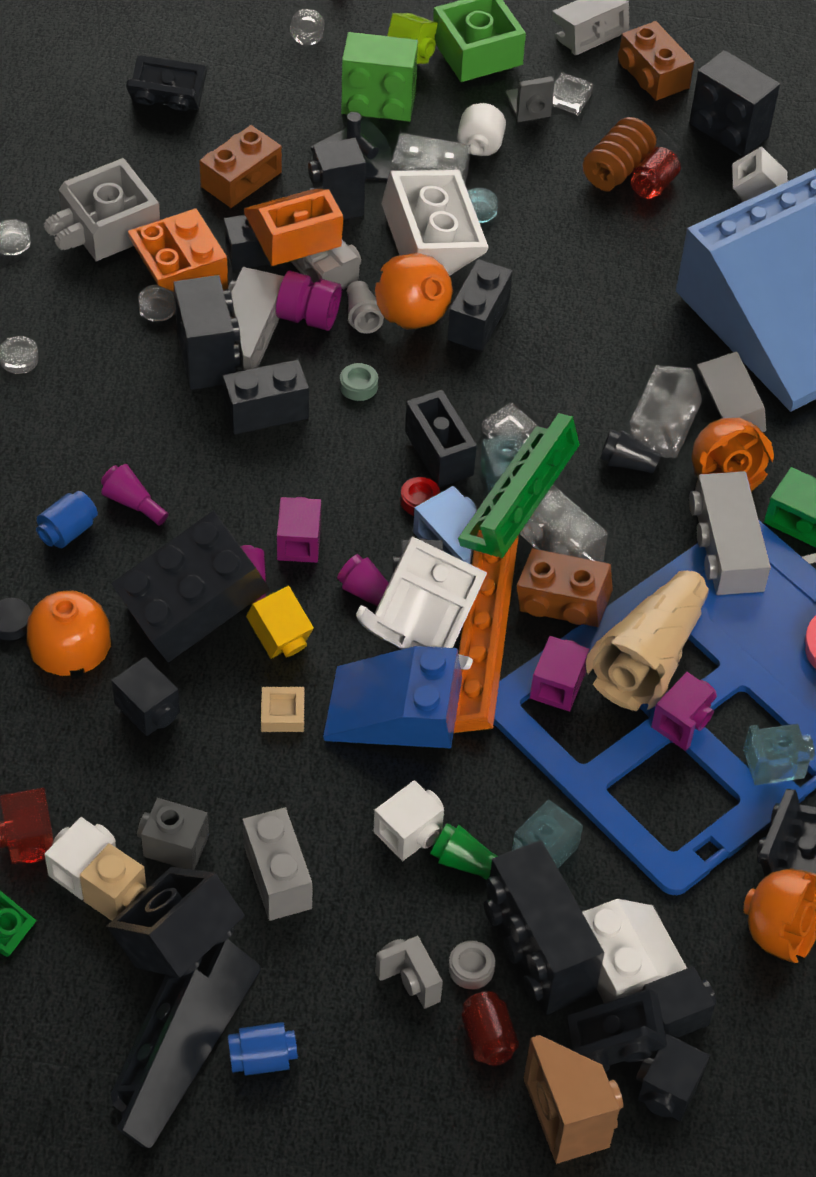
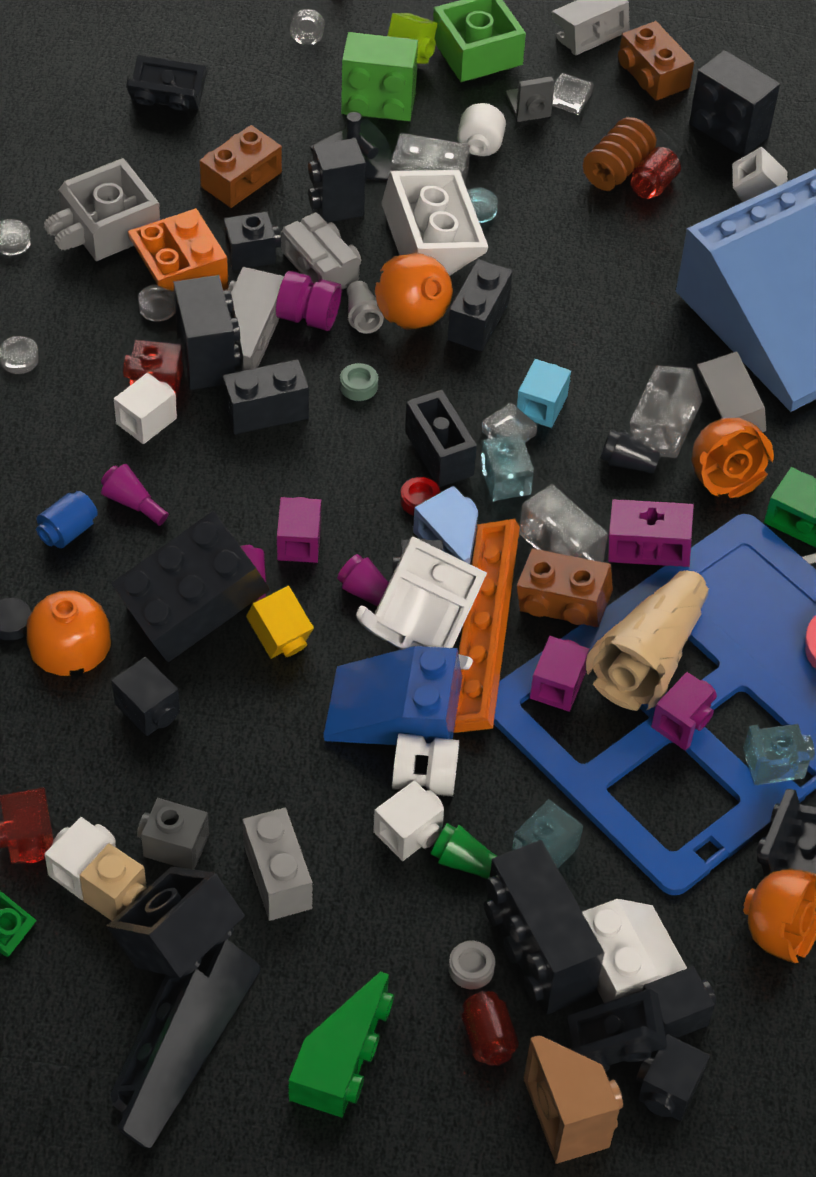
(145, 408): none -> white brick
(157, 359): none -> clear red brick
(262, 1049): blue brick -> none
(282, 709): tan tile -> none
(297, 225): orange slope -> none
(333, 1053): none -> green slope
(415, 967): light grey bracket -> none
(440, 767): none -> white wheel
(521, 488): green fence -> none
(543, 392): none -> medium azure brick
(650, 533): none -> magenta brick
(730, 533): light grey brick -> none

